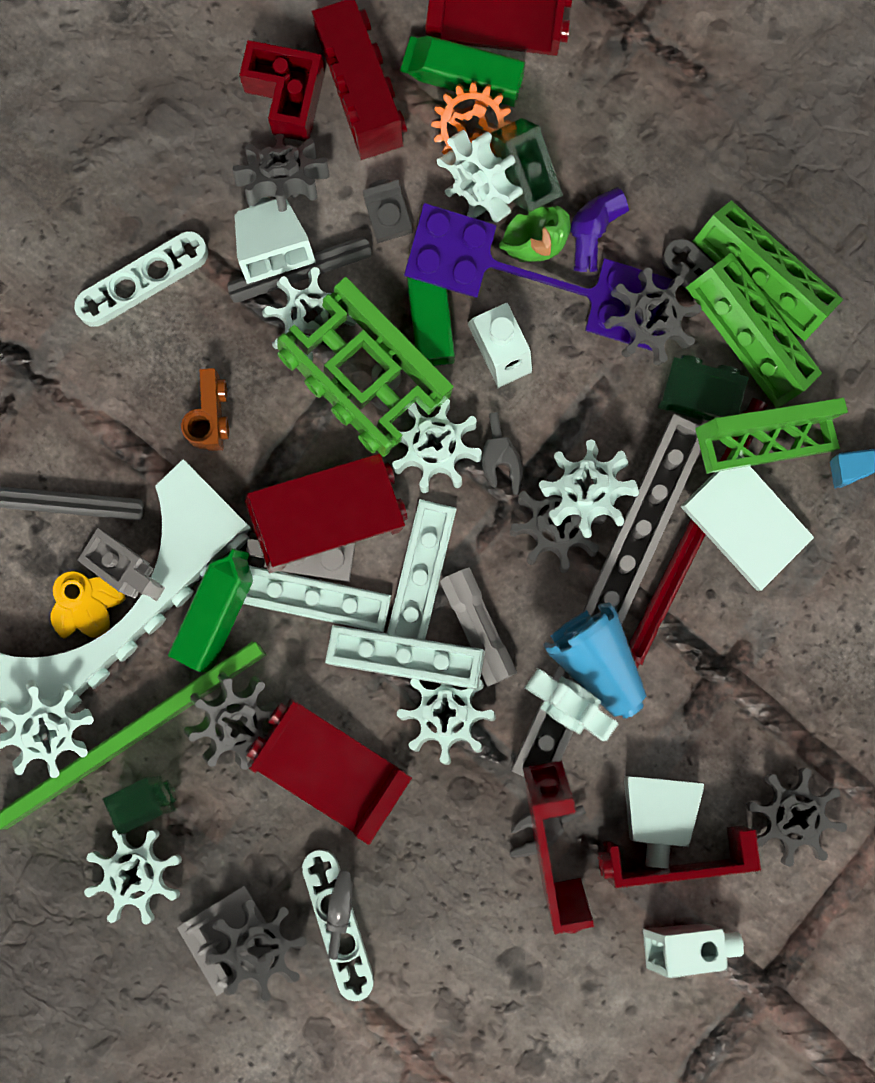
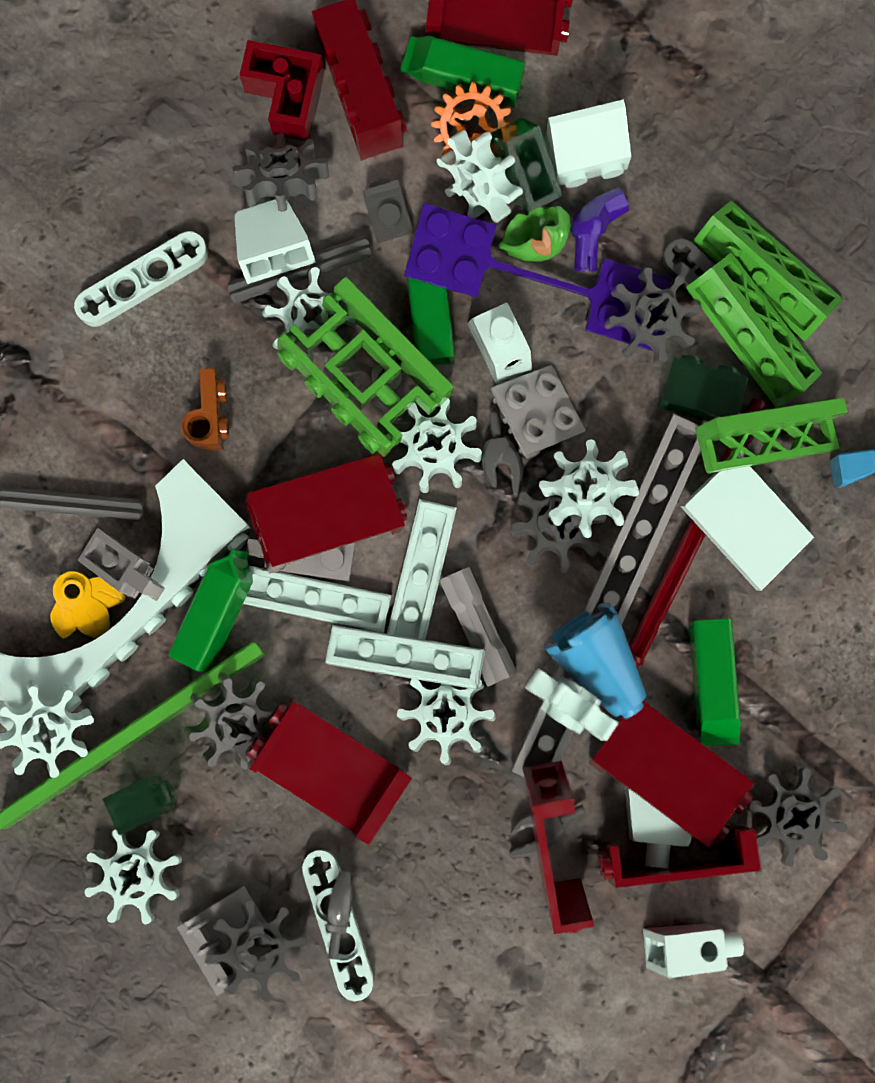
(537, 410): none -> light grey hinge
(589, 143): none -> light aqua slope
(674, 774): none -> dark red panel
(715, 682): none -> green piece

